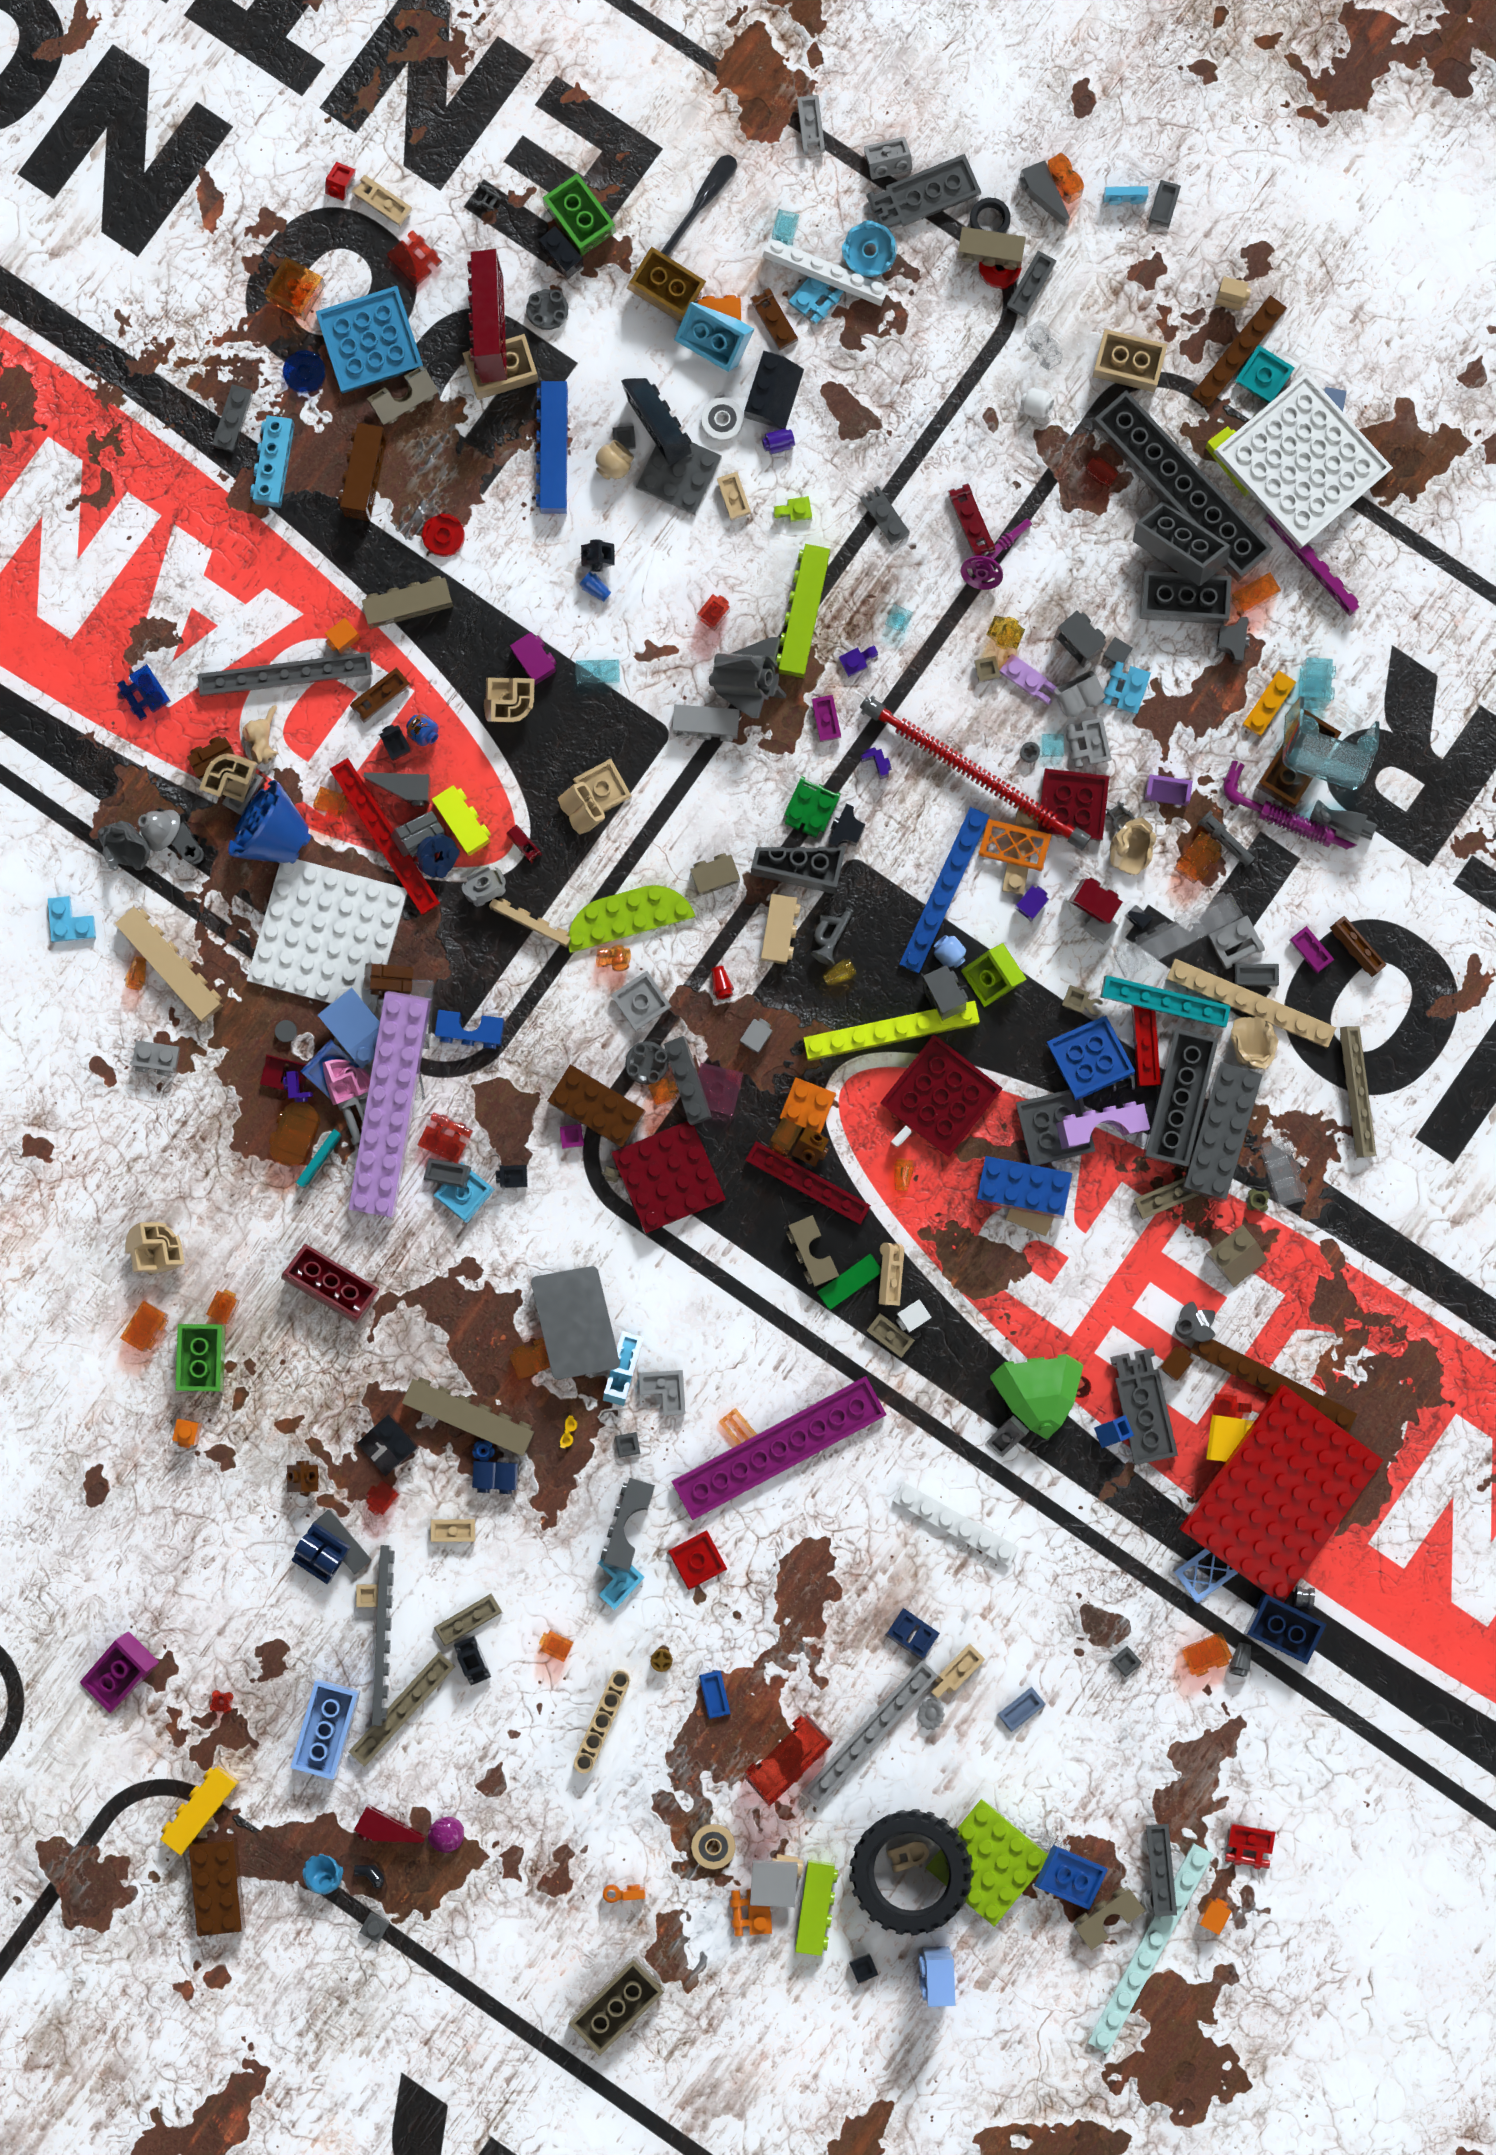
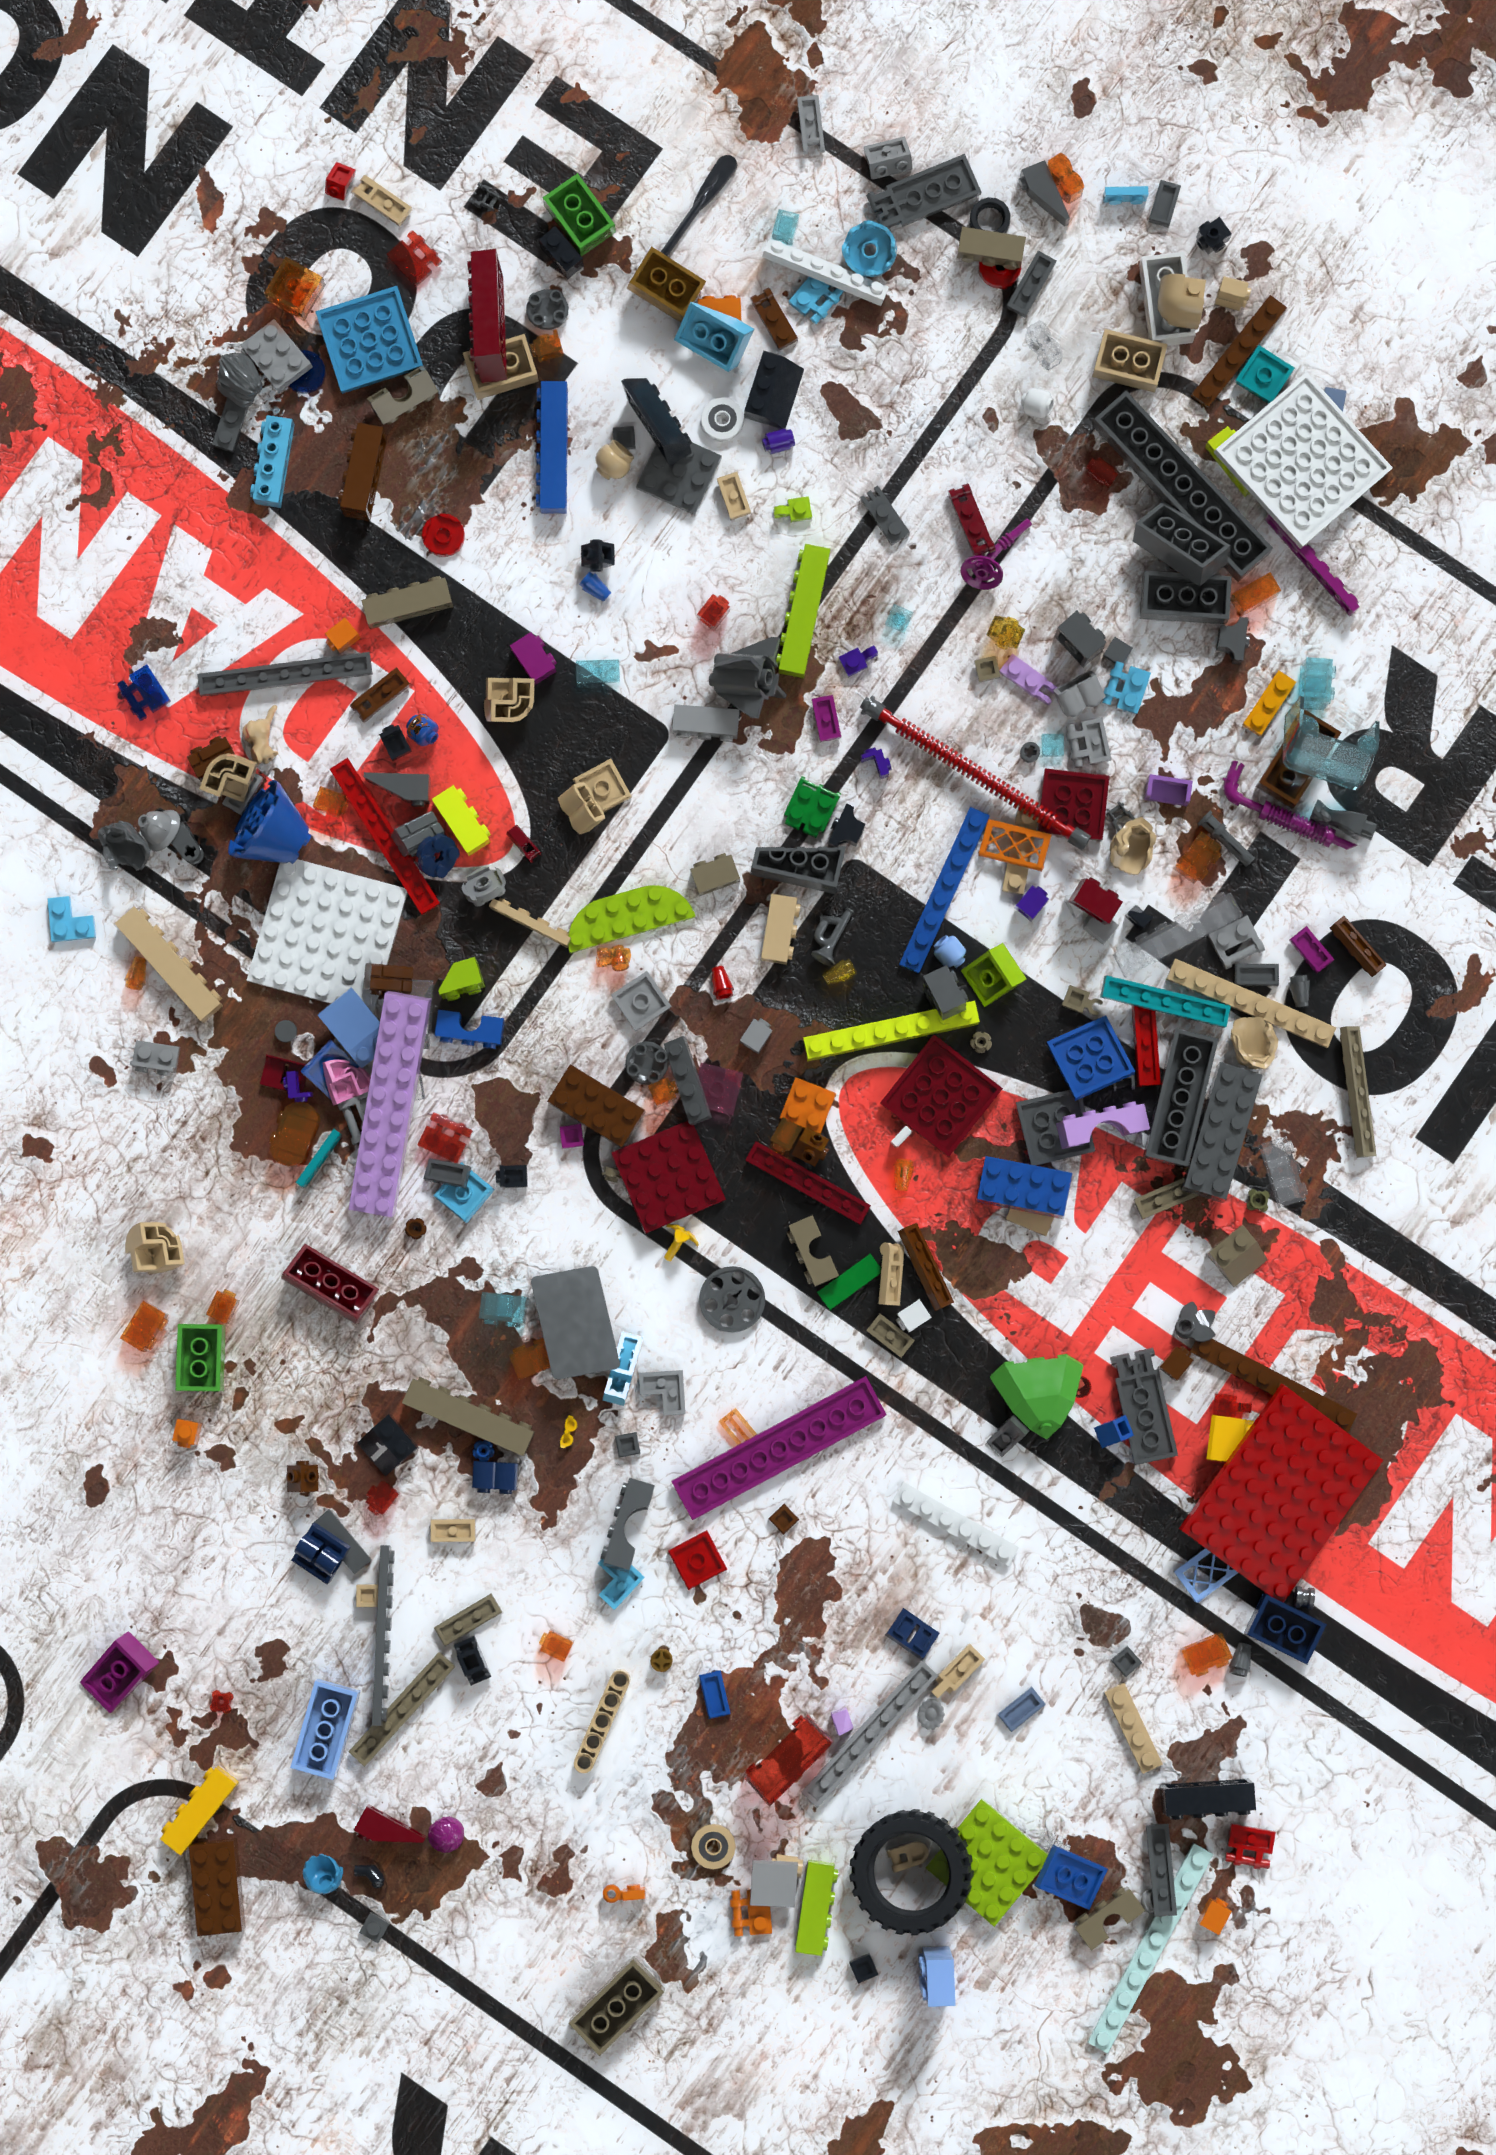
(238, 379): none -> dark grey hair
(276, 355): none -> light grey plate
(411, 1223): none -> reddish brown plate
(461, 979): none -> lime slope
(503, 1308): none -> clear light blue brick
(547, 347): none -> clear orange brick
(680, 1237): none -> yellow plant
(729, 1287): none -> dark grey wedge
(783, 1519): none -> reddish brown tile
(842, 1721): none -> lavender slope
(925, 1266): none -> reddish brown plate
(980, 1048): none -> dark tan plate
(1133, 1728): none -> tan plate
(1151, 271): none -> white brick
(1181, 300): none -> tan brick
(1208, 1797): none -> black brick
(1213, 236): none -> black brick
(1299, 988): none -> dark grey cone

